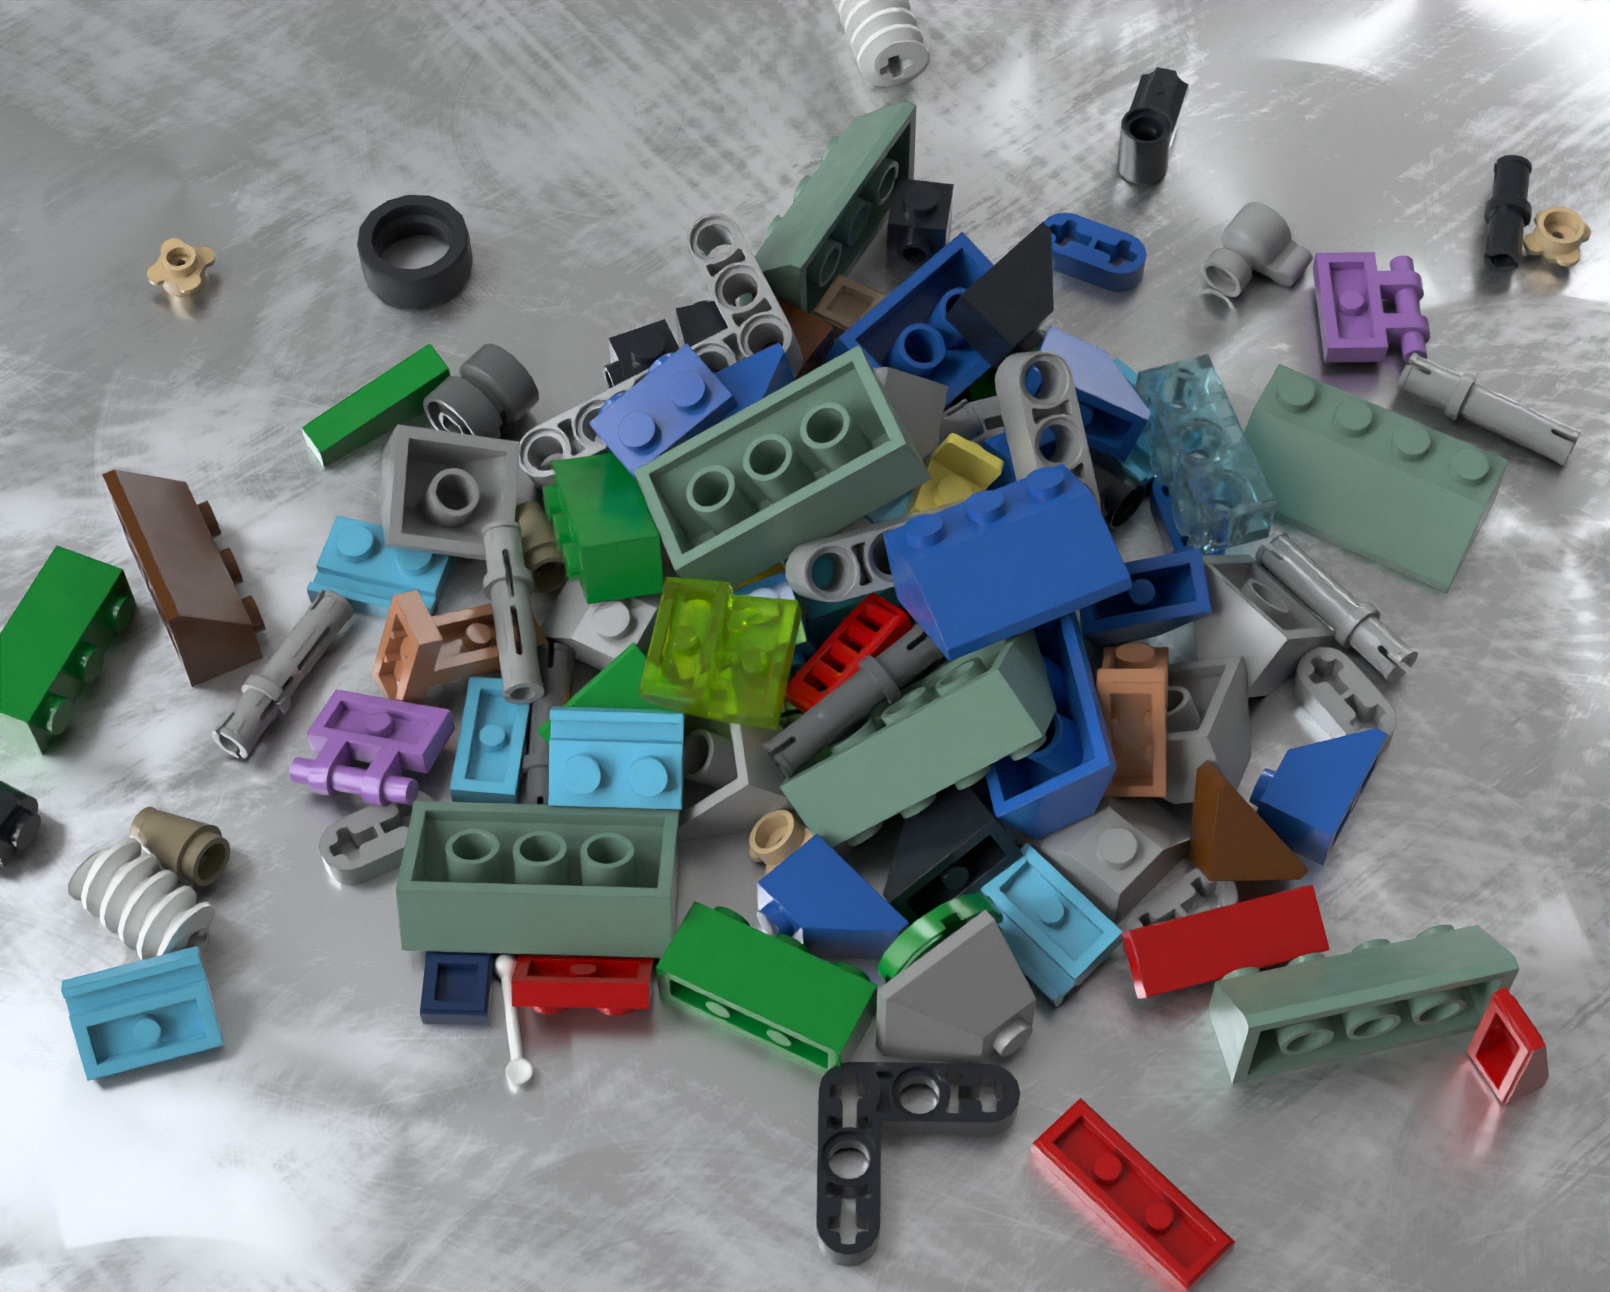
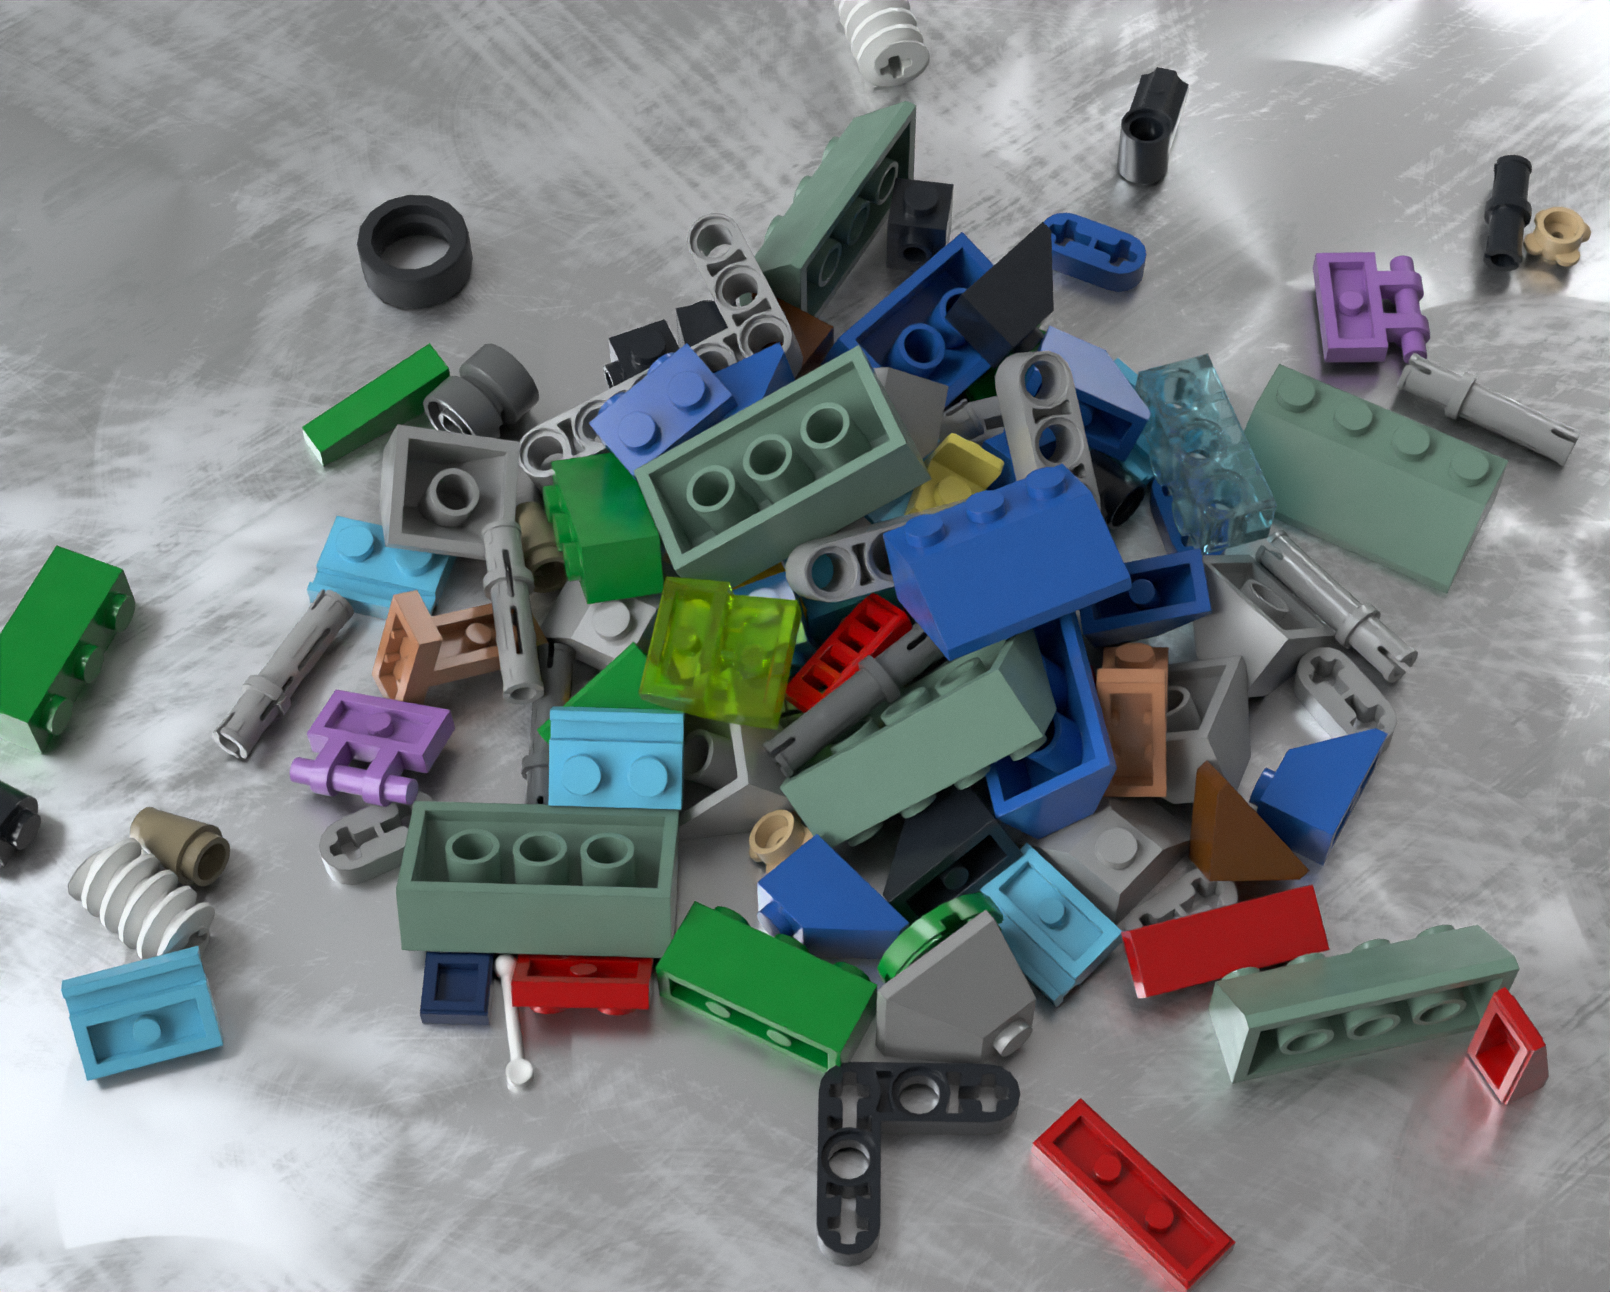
(181, 268): tan plate -> none
(187, 574): reddish brown slope -> none
(490, 745): medium azure plate -> none
(846, 304): tan tile -> none
(1255, 242): light grey piece -> none

